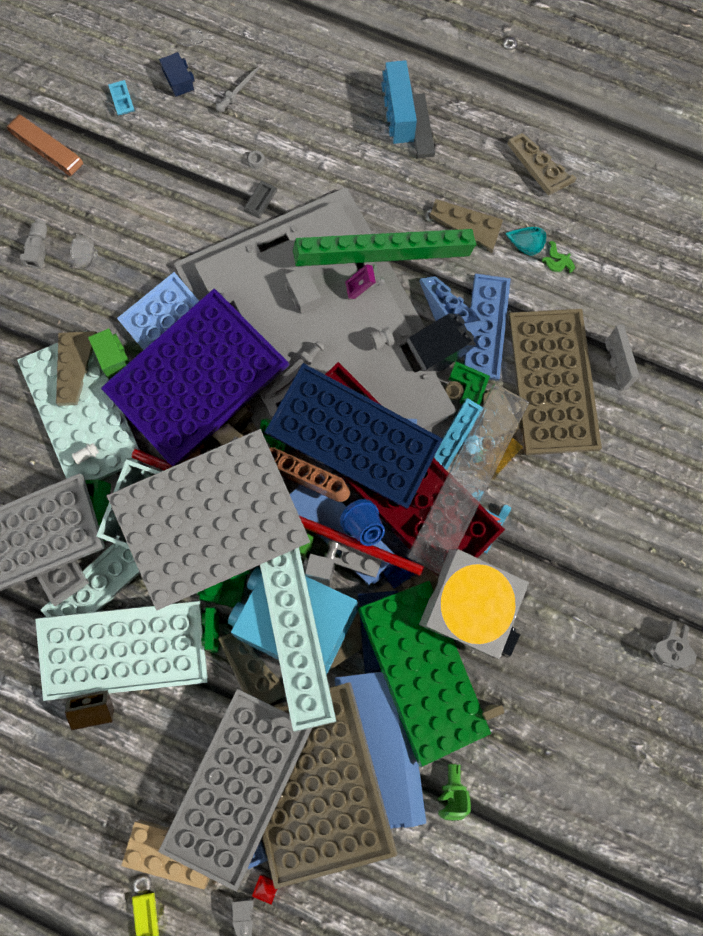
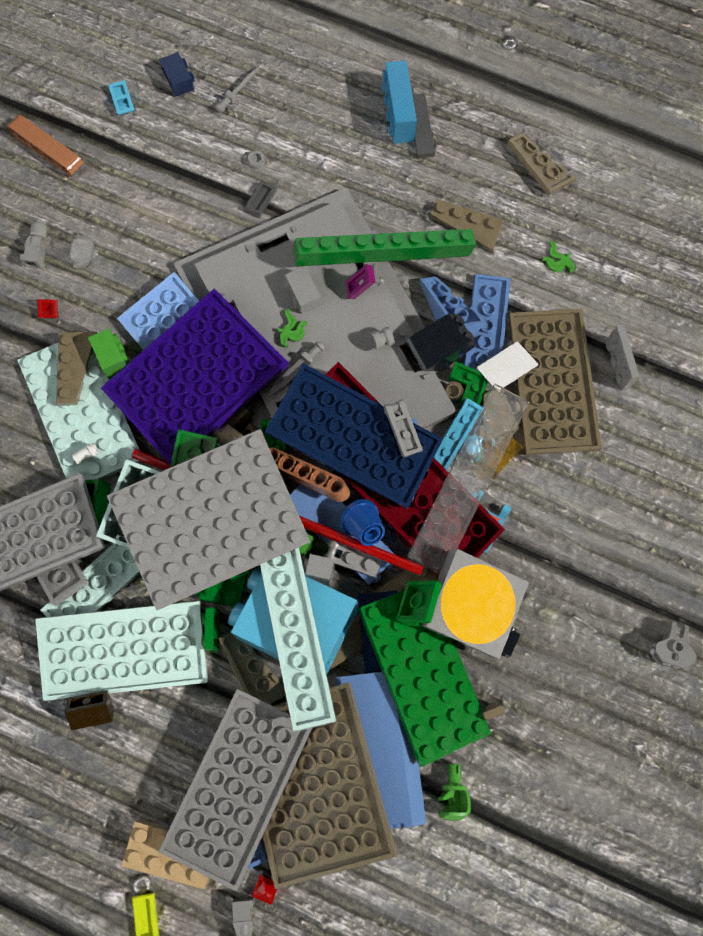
(47, 308): none -> red tile
(192, 445): none -> green plate
(287, 333): none -> bright green piece
(397, 575): clear blue hips -> none
(403, 428): none -> light grey plate
(418, 602): none -> green plate
(507, 365): none -> white sticker
(528, 239): teal piece -> none

